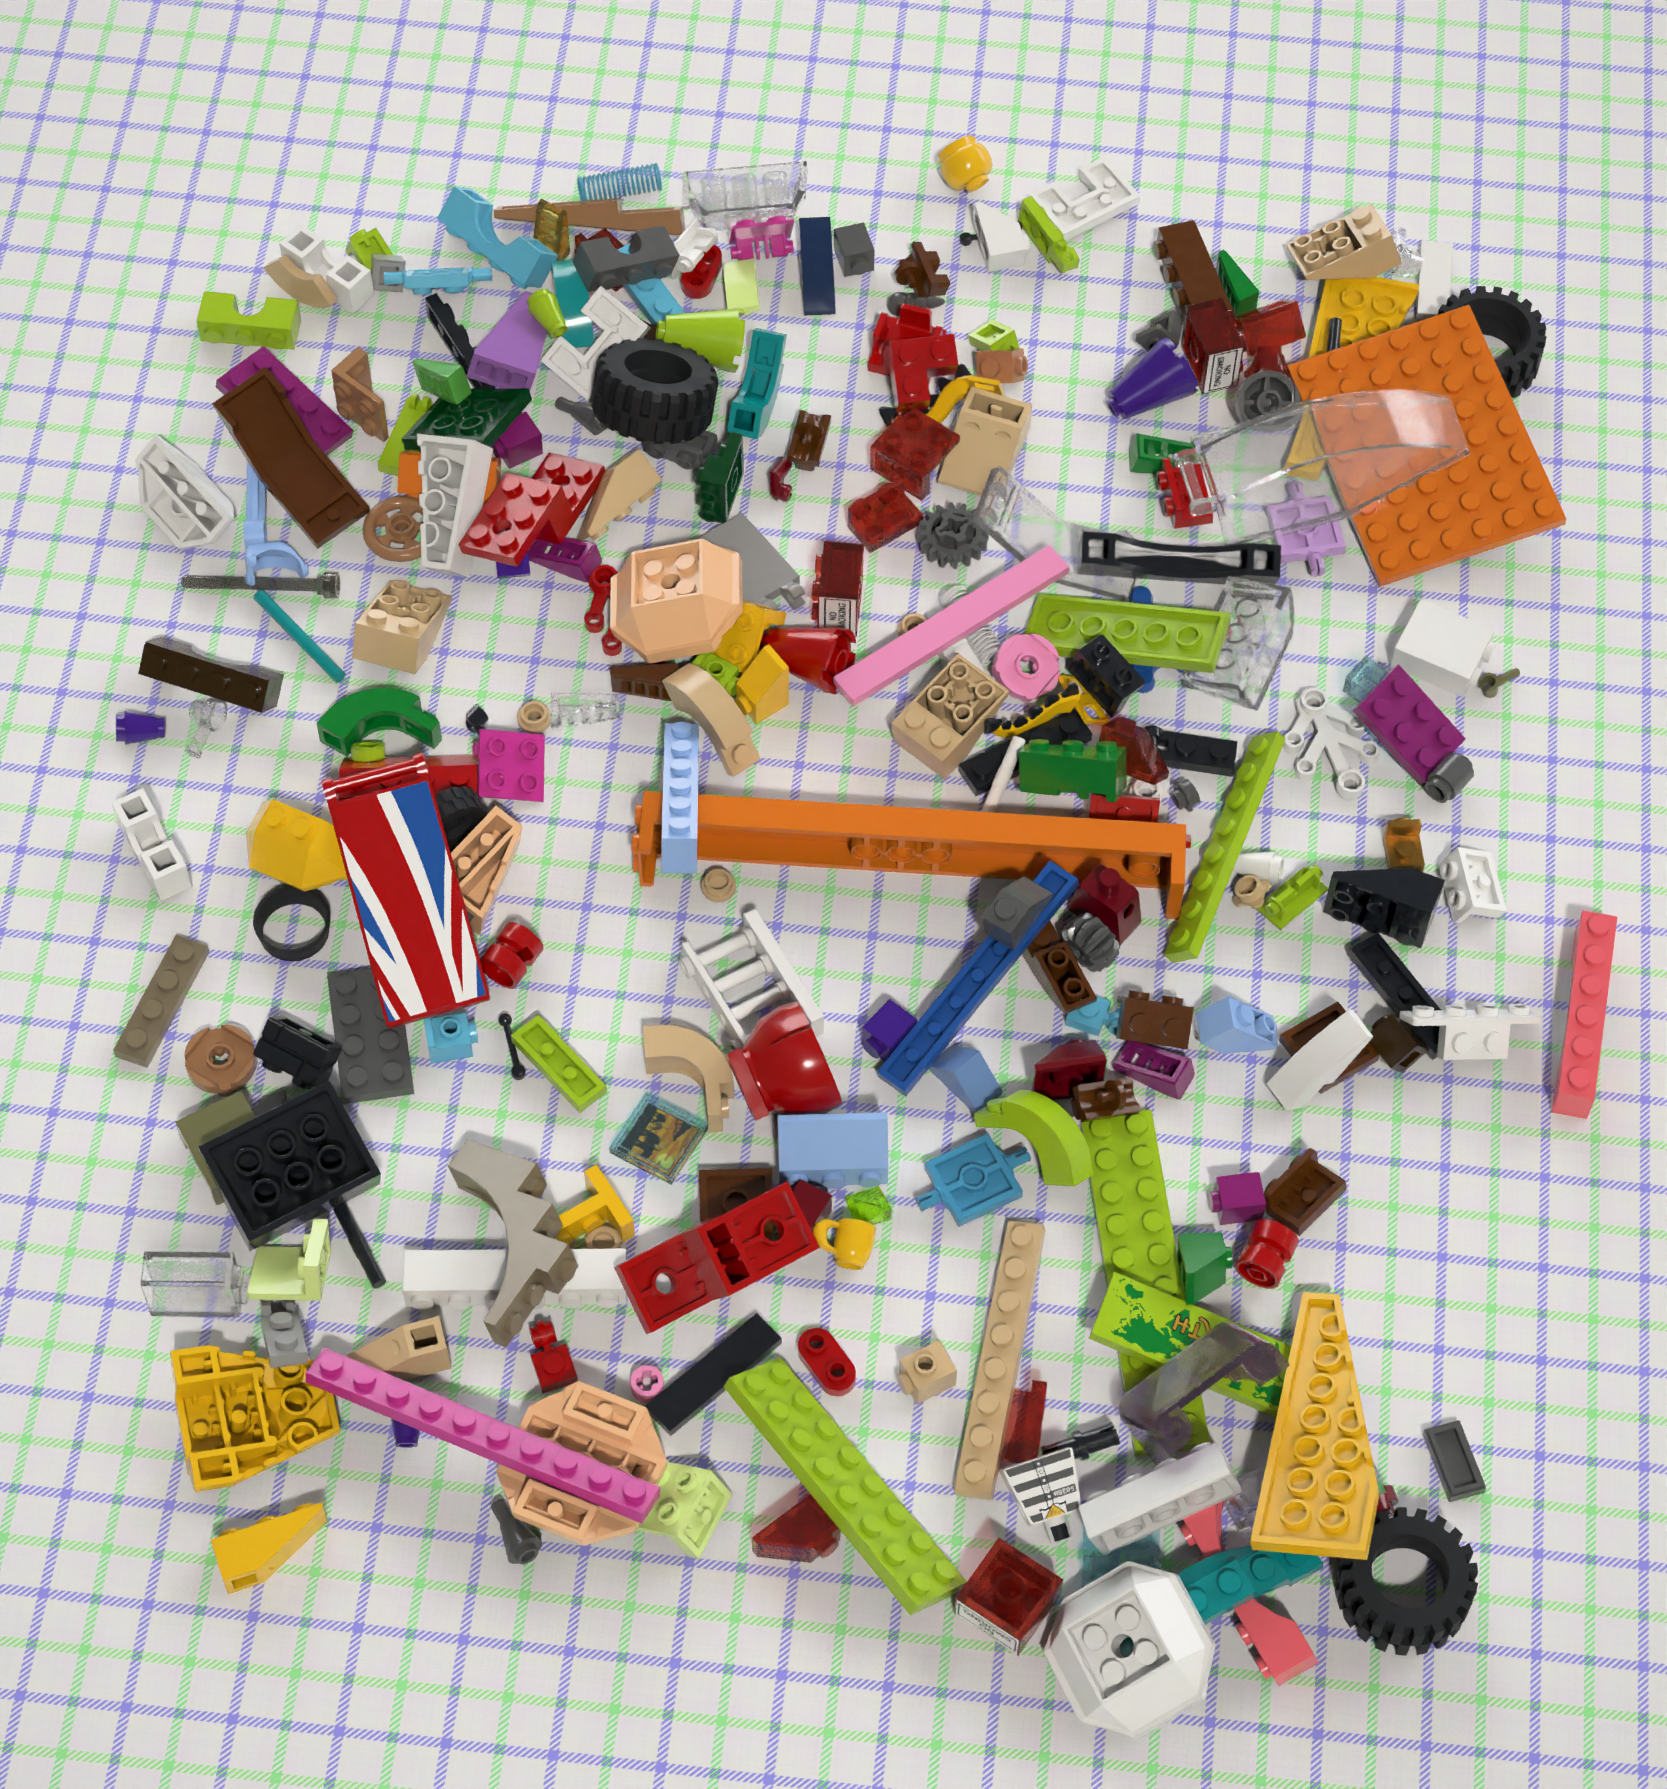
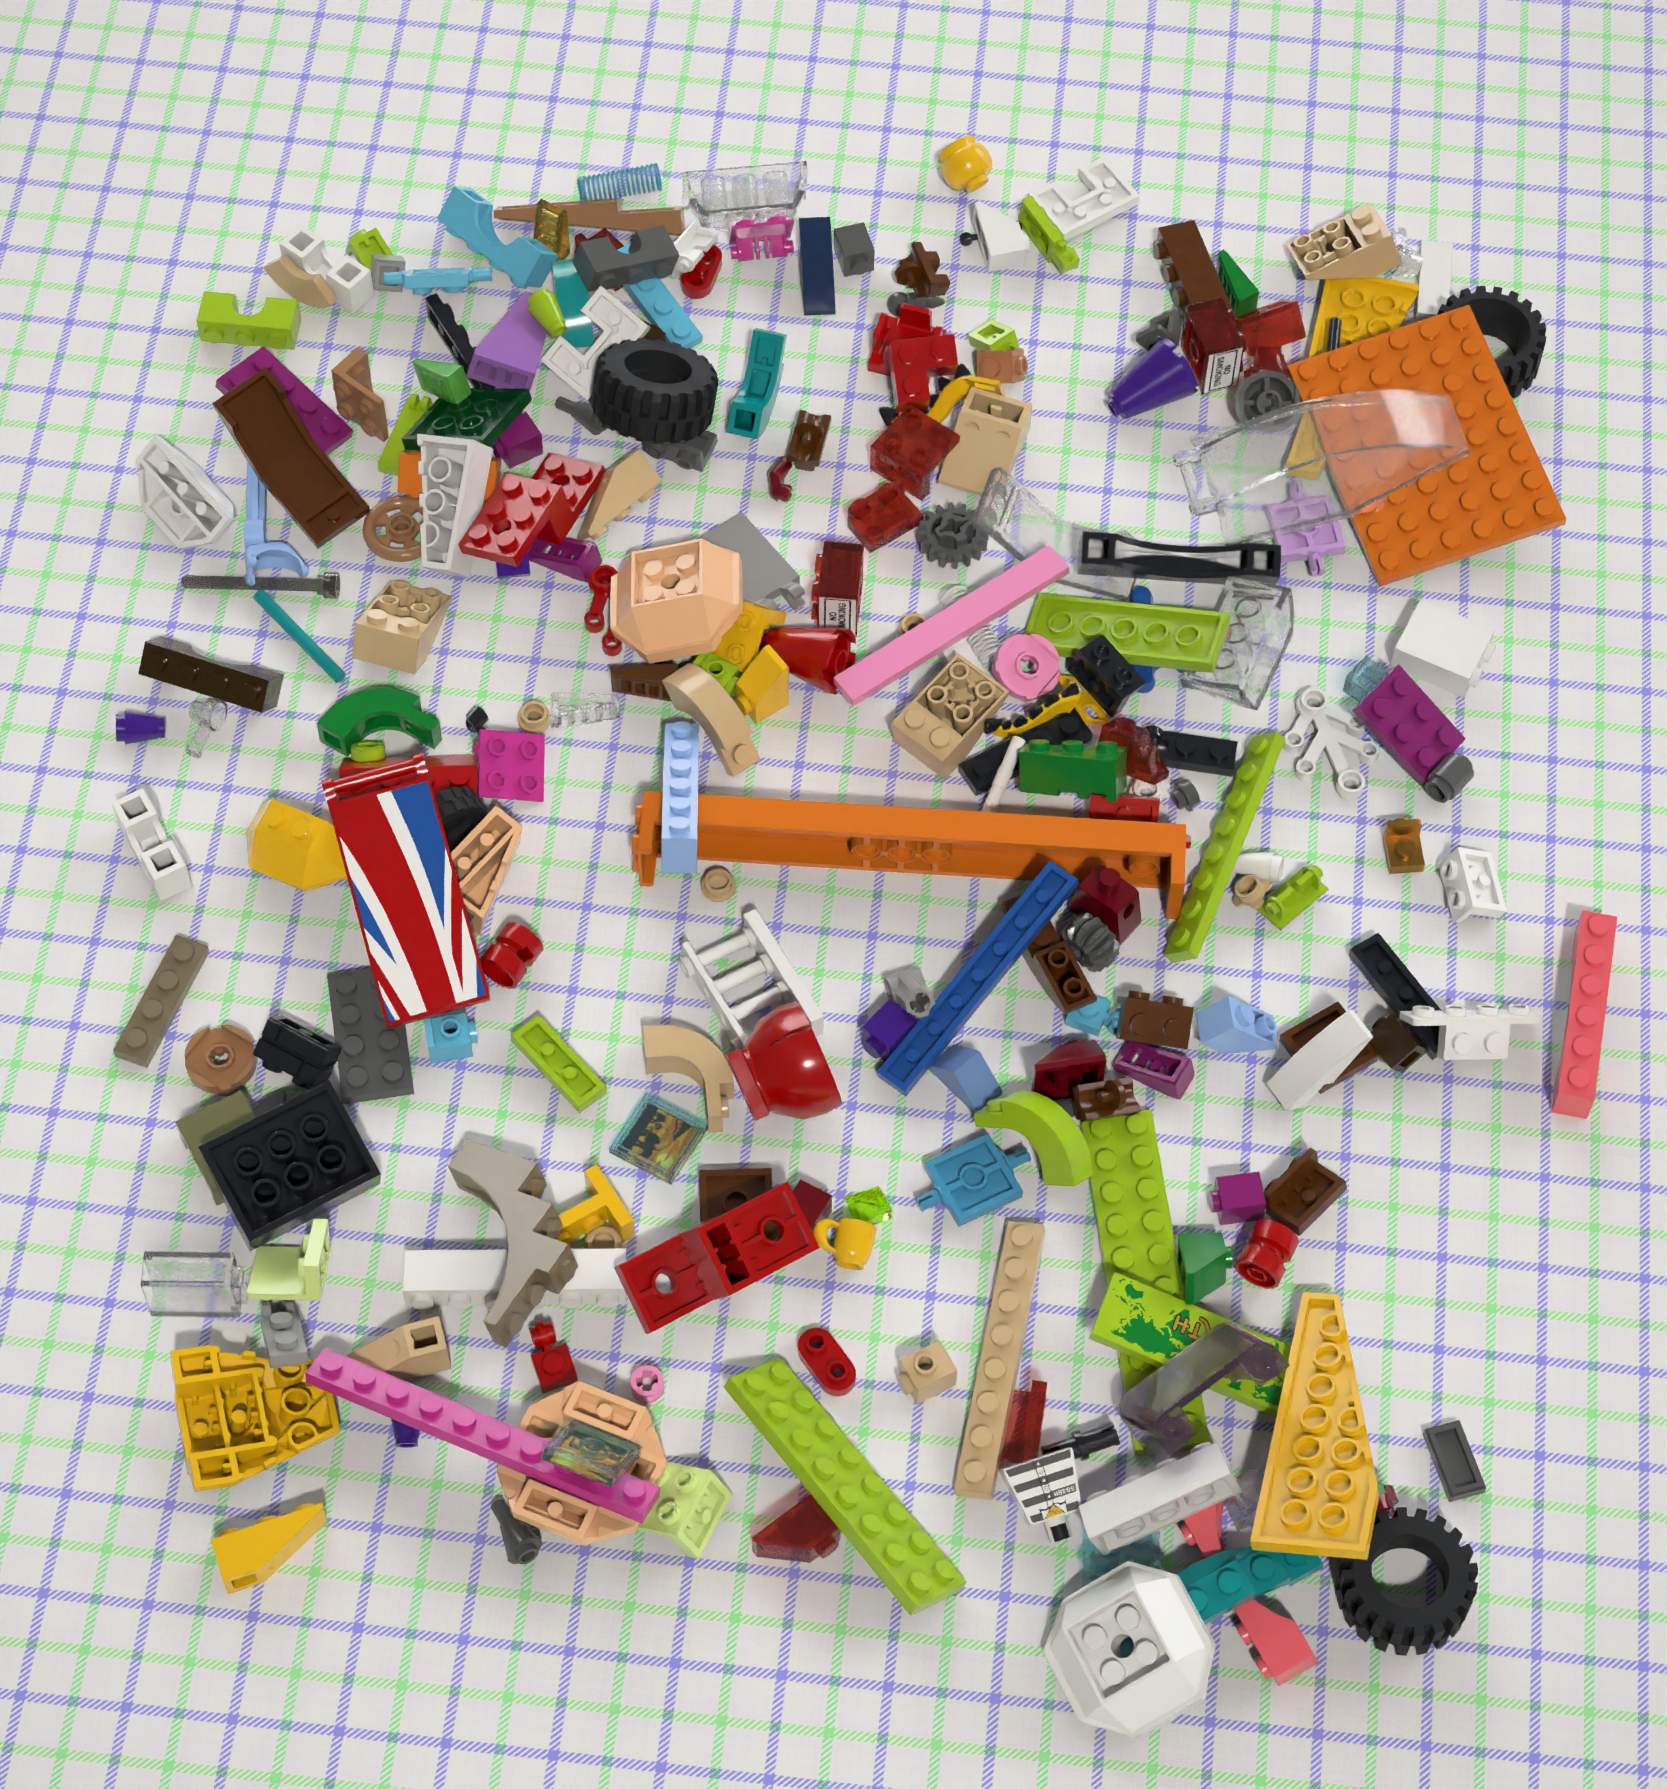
(288, 896): black tyre -> none
(359, 1245): black piece -> none
(517, 1071): black hinge -> none
(592, 1452): none -> clear light blue tile
(709, 1375): black tile -> none
(712, 333): lime cone -> none
(720, 480): dark green plate -> none
(741, 286): yellowish green slope -> none
(833, 1149): light blue slope -> none
(910, 992): none -> light grey piece
(1008, 1596): clear red brick -> none
(1015, 911): dark grey slope -> none
(1143, 451): green slope -> none
(1177, 498): red bracket -> none
(1386, 901): black slope -> none
(1496, 681): olive hand -> none

